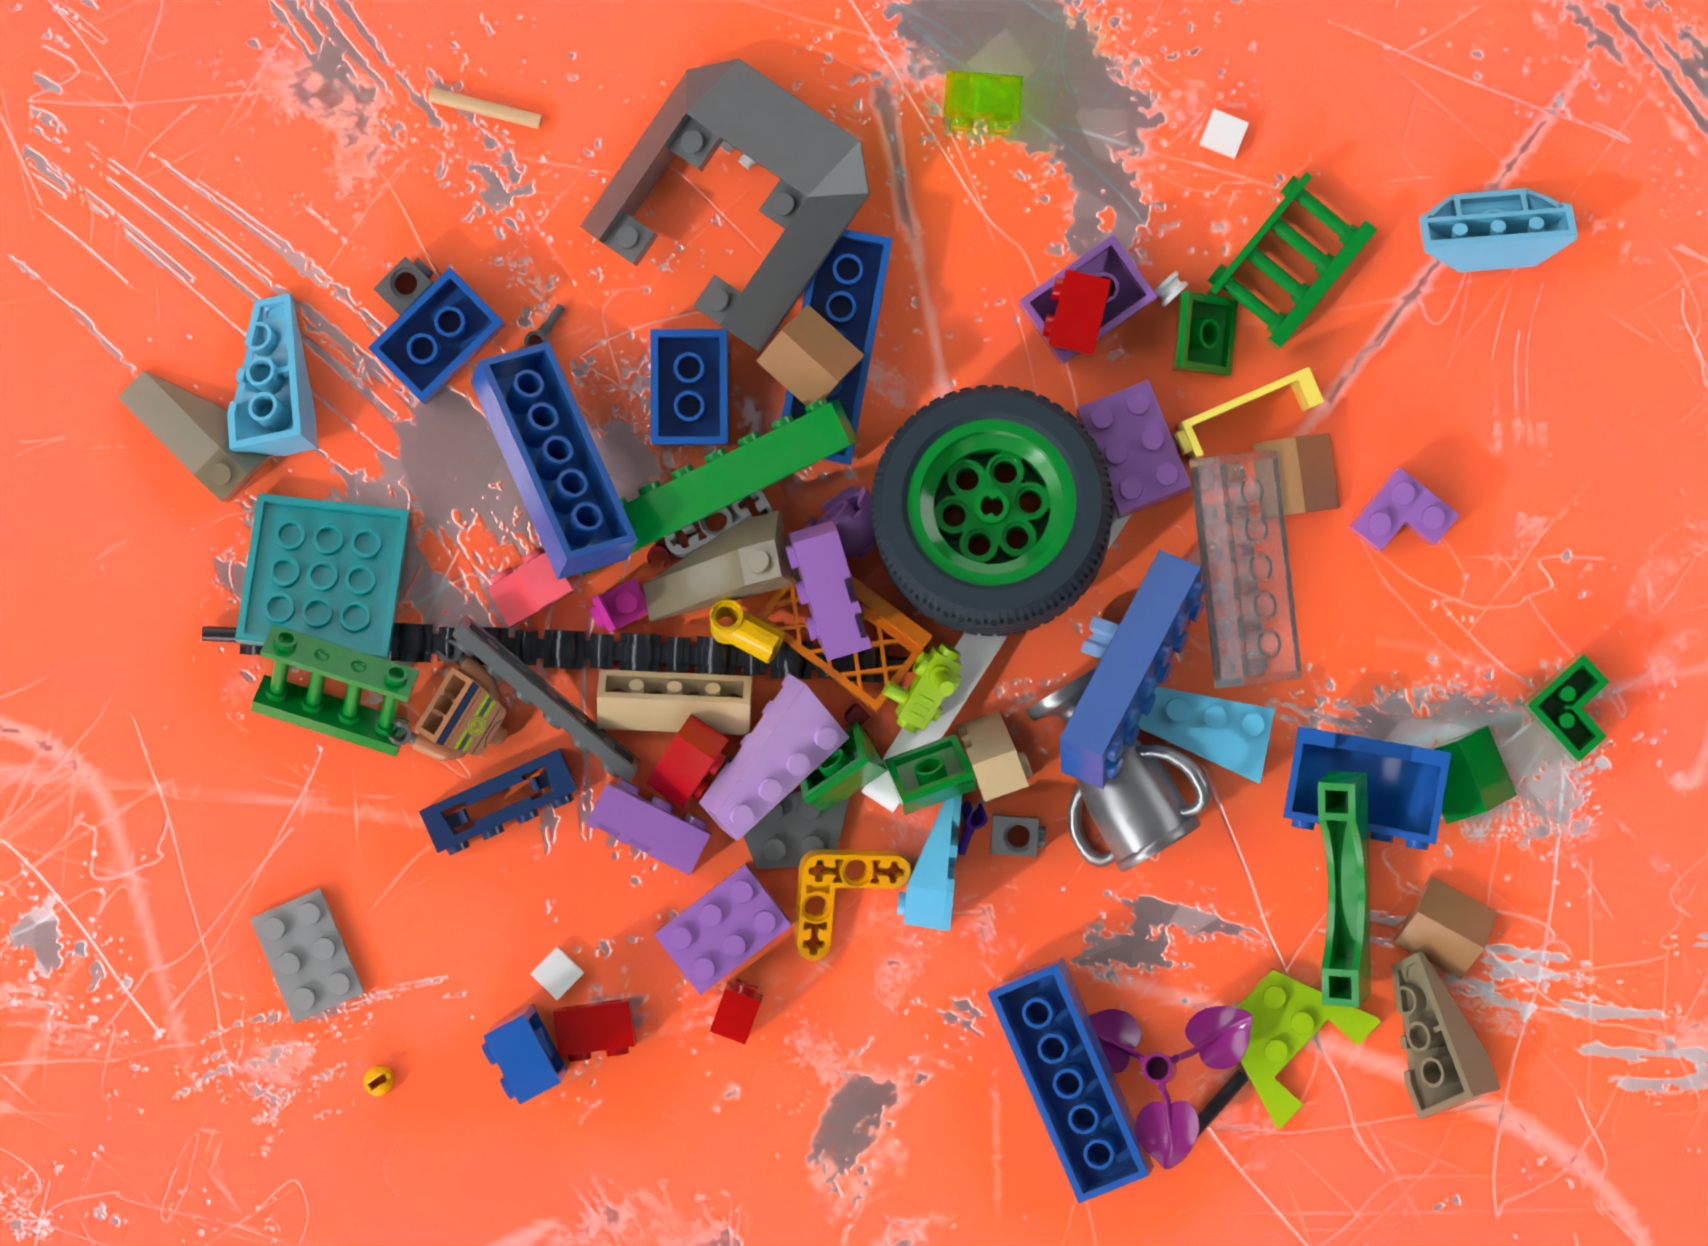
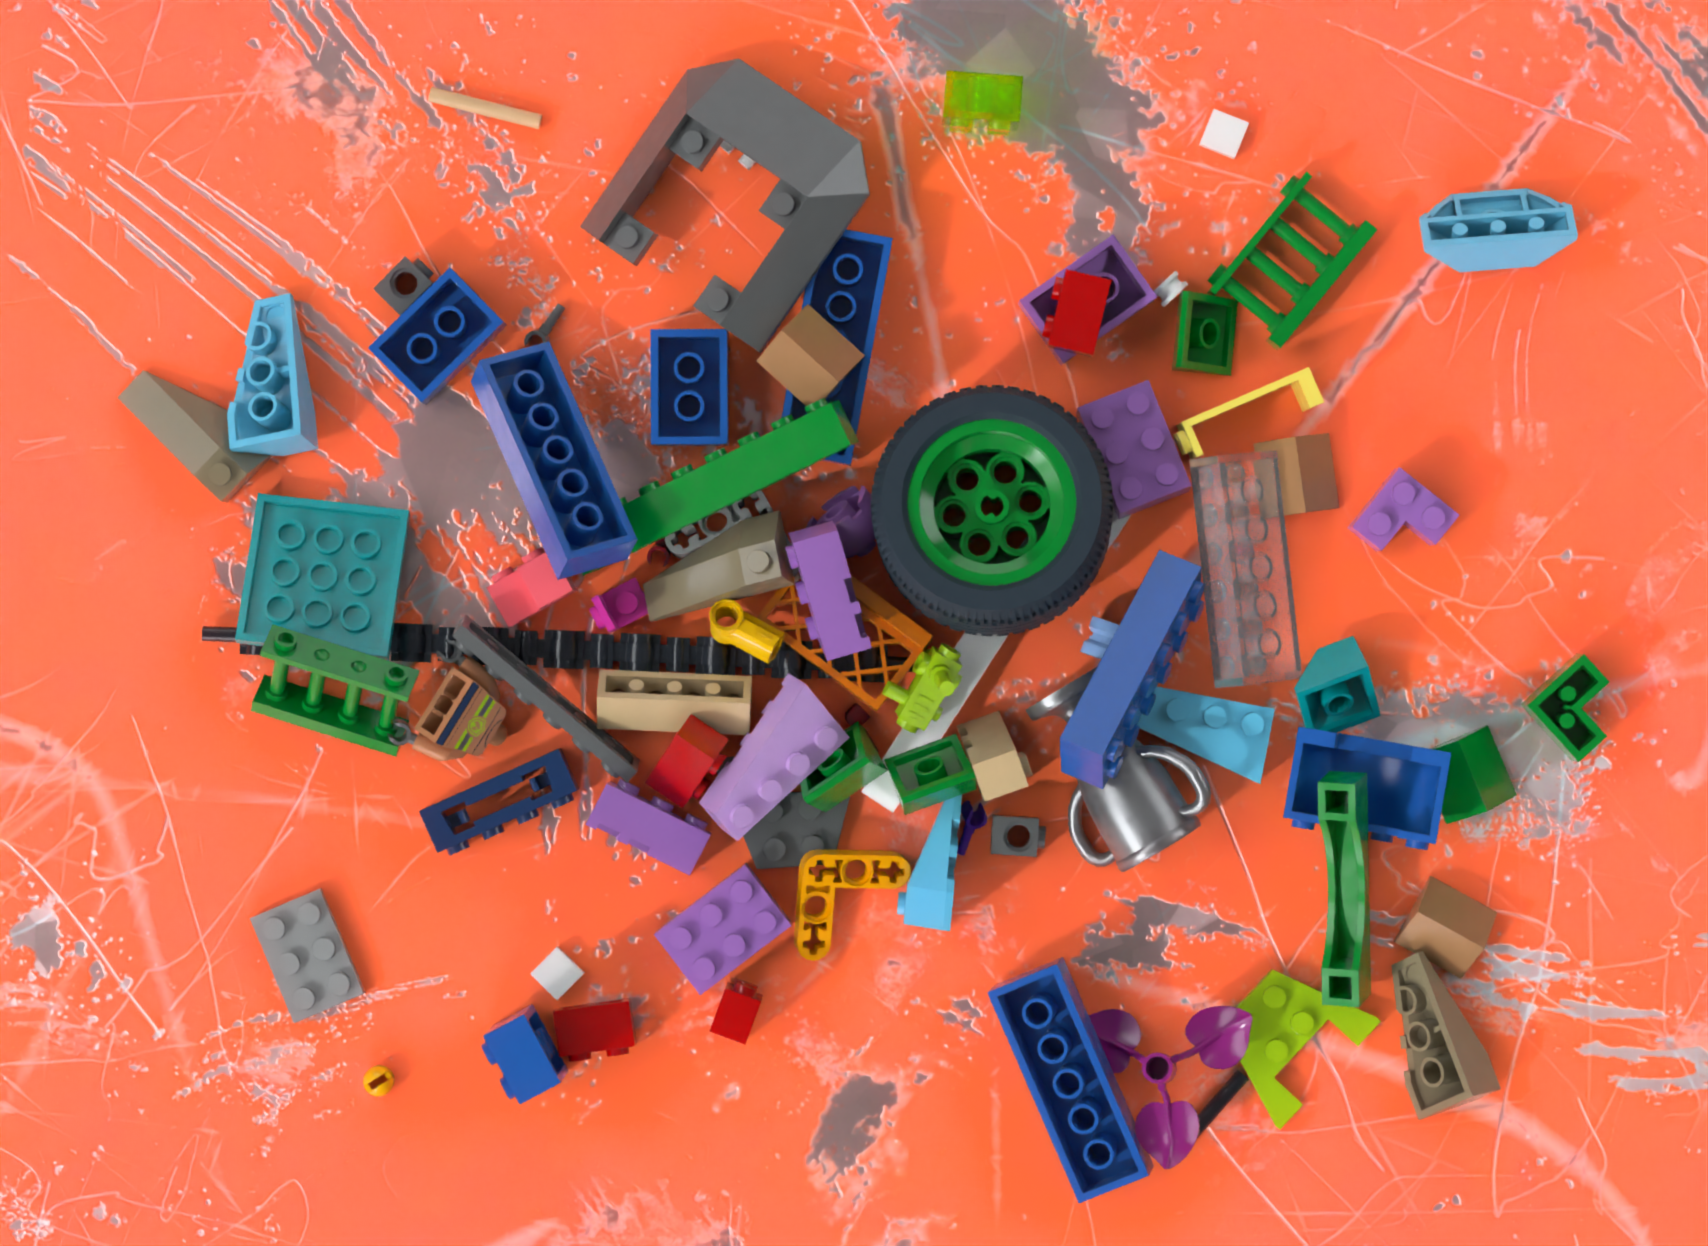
(1337, 688): none -> teal slope

